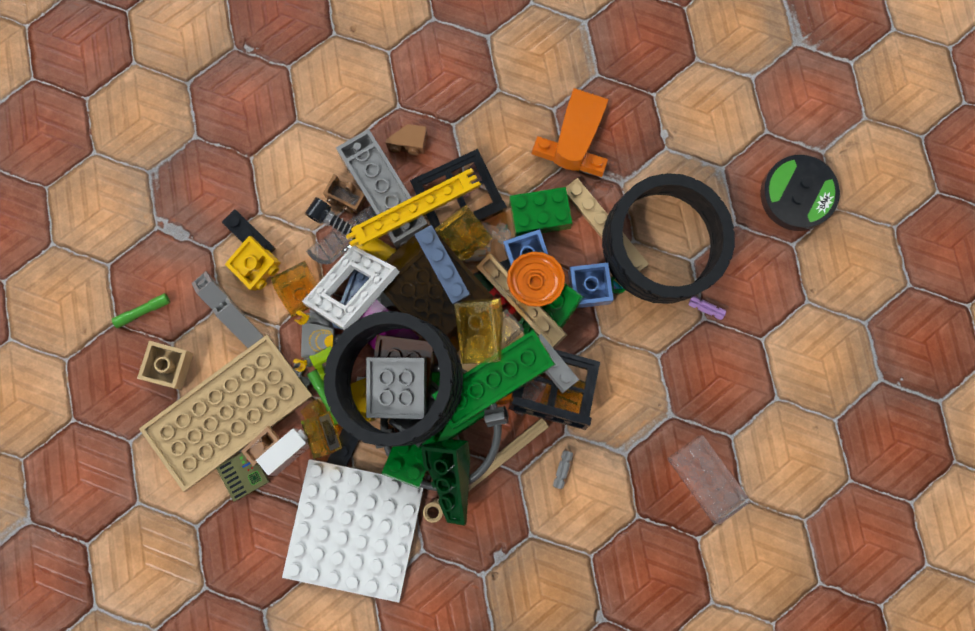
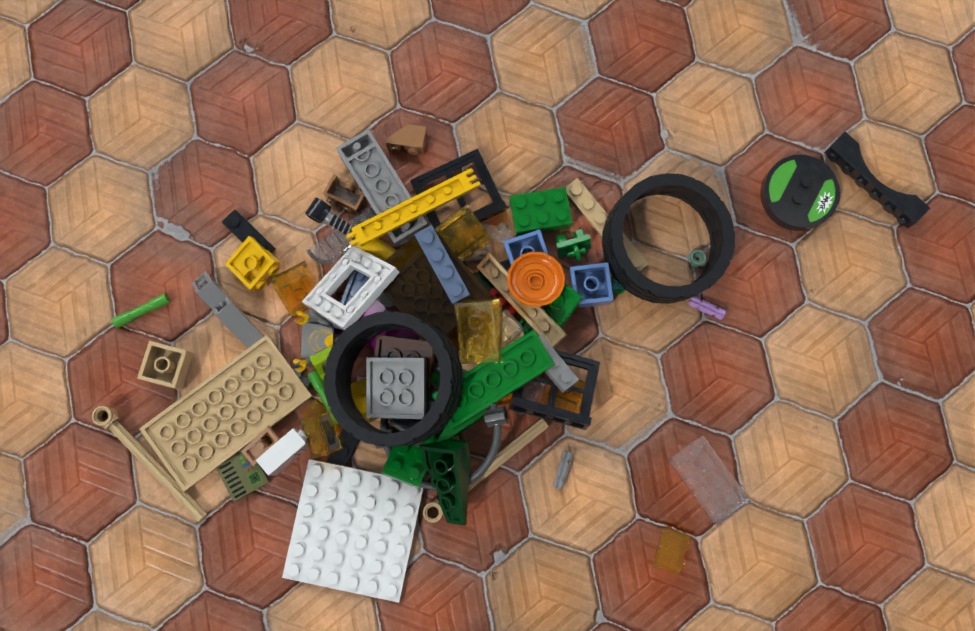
(147, 460): none -> tan piece
(573, 247): none -> green hips
(576, 135): orange slope -> none
(671, 551): none -> clear yellow brick
(696, 263): none -> sand green plate
(904, 207): none -> black arch

